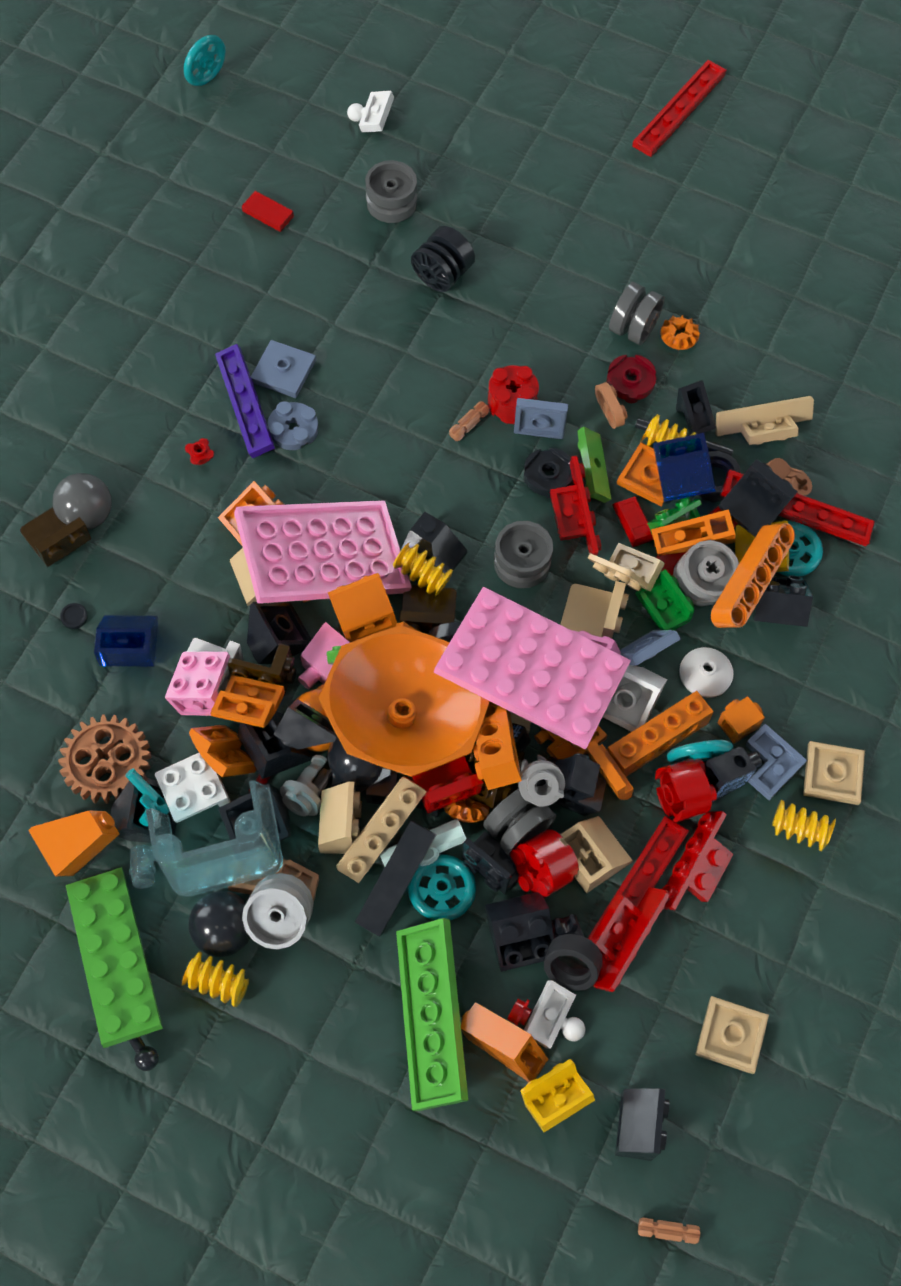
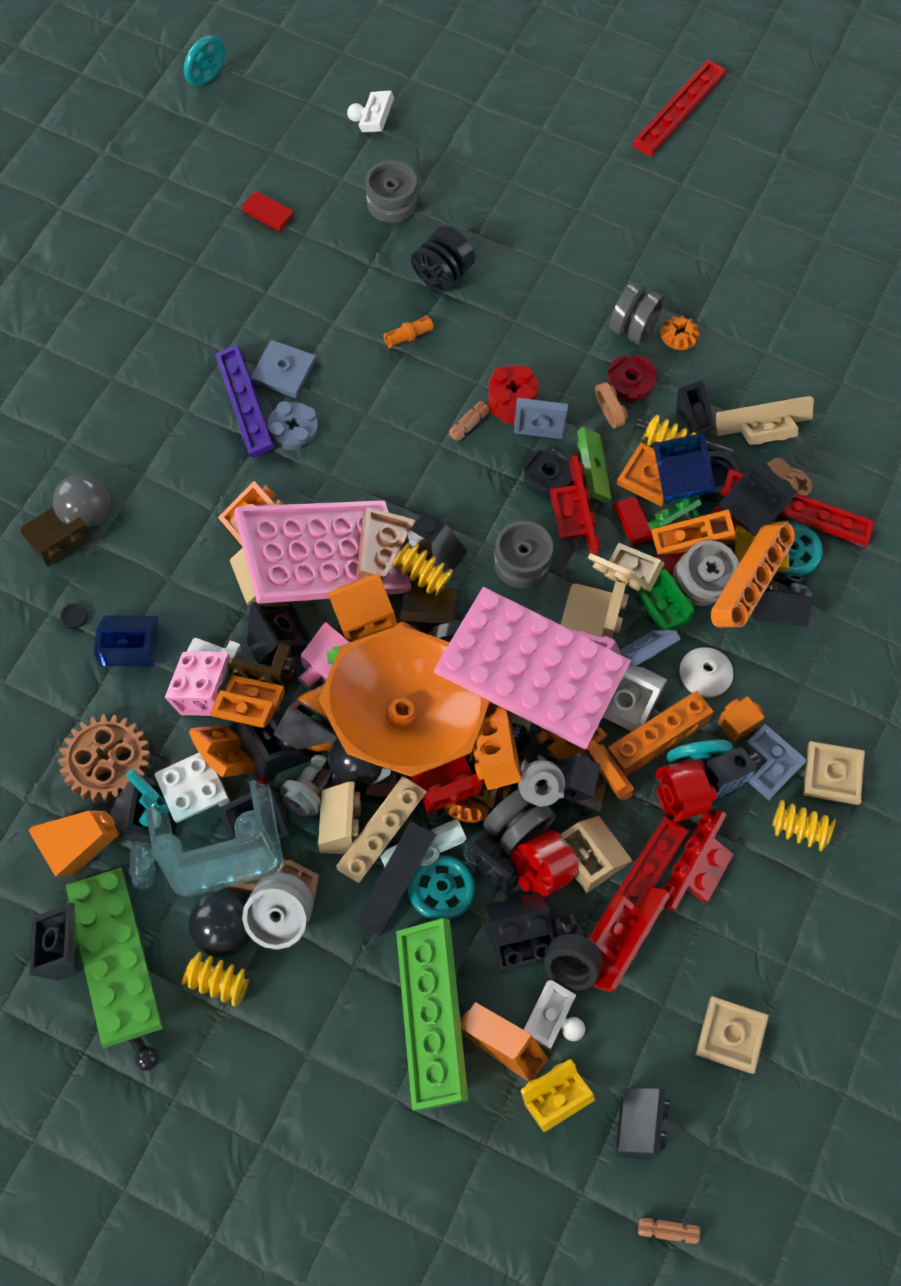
(55, 944): none -> black slope
(199, 457): red plate -> none
(380, 541): none -> nougat wing
(408, 331): none -> orange pin
(520, 1012): red plate -> none

